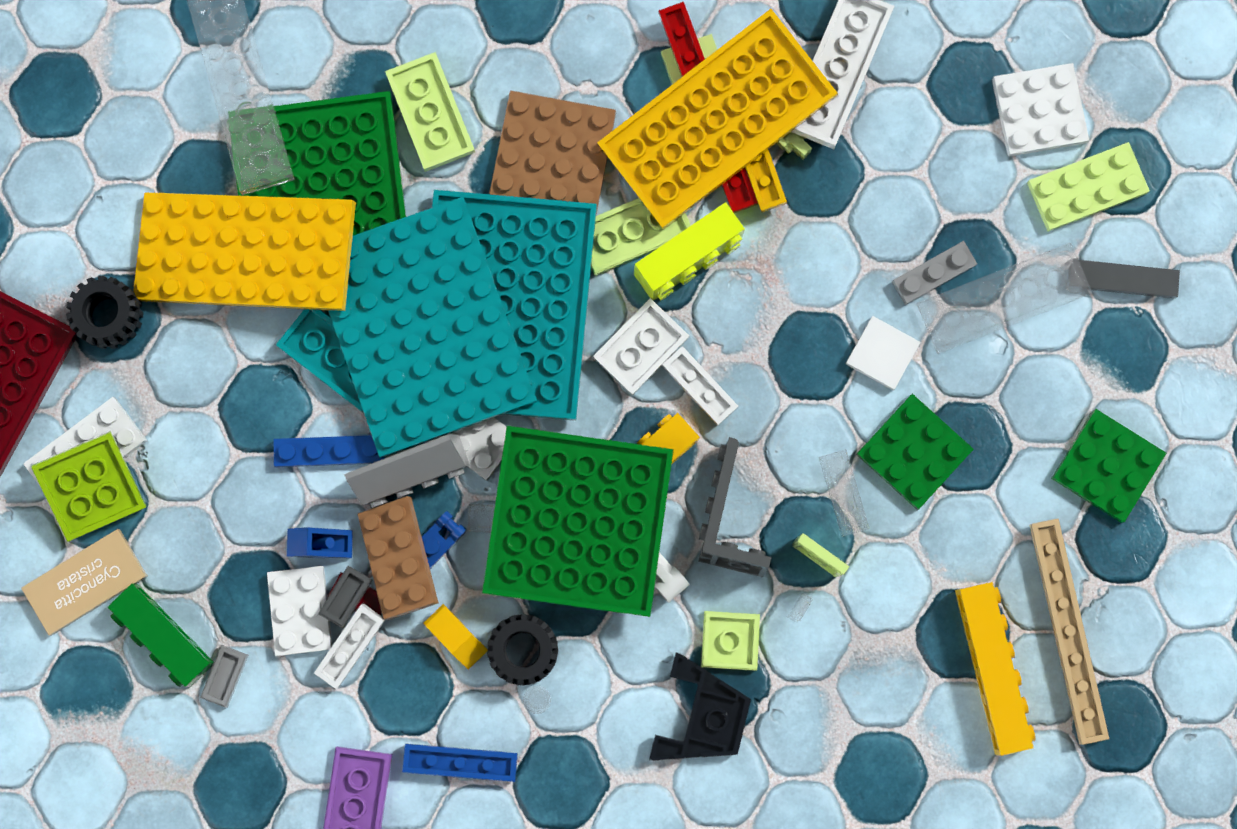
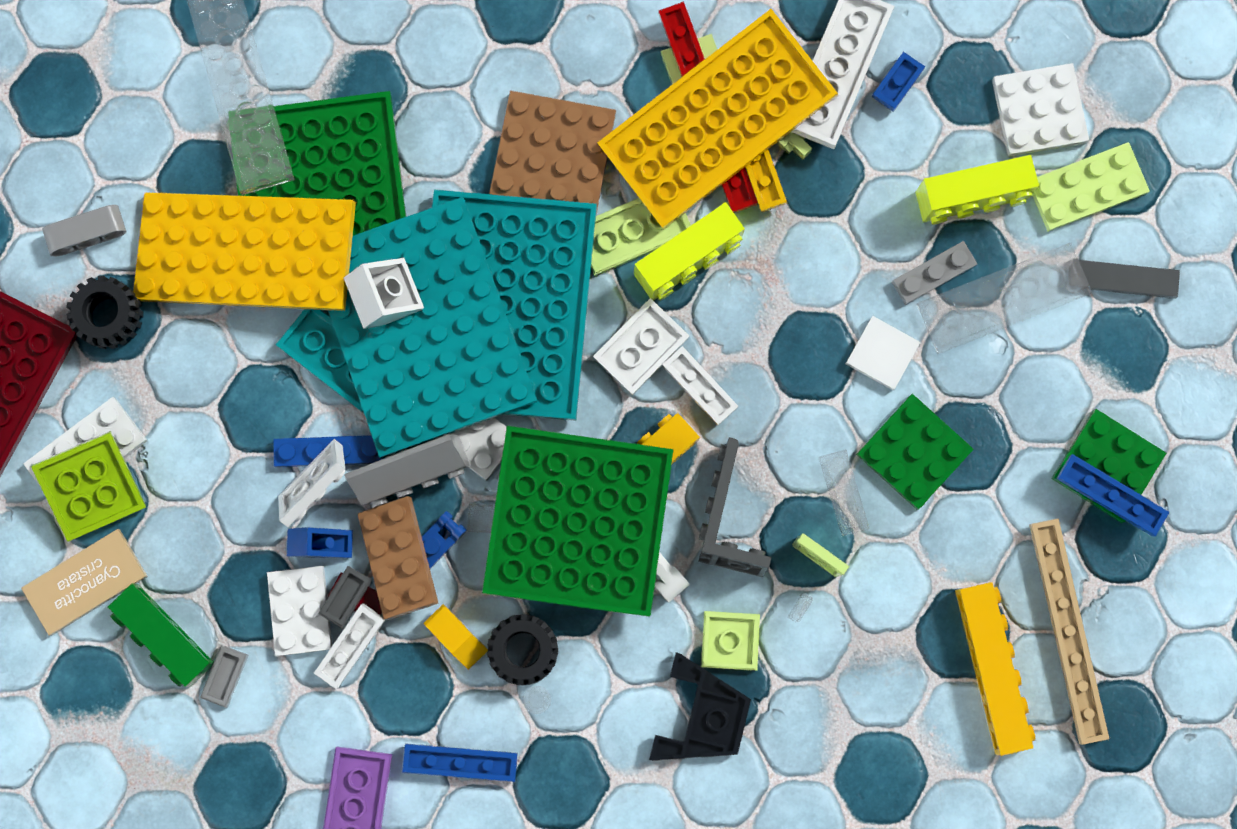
(84, 230): none -> light grey beam
(311, 483): none -> white plate
(383, 292): none -> white slope
(430, 112): yellowish green plate -> none
(898, 81): none -> blue plate
(977, 189): none -> neon yellow brick
(1112, 495): none -> blue plate

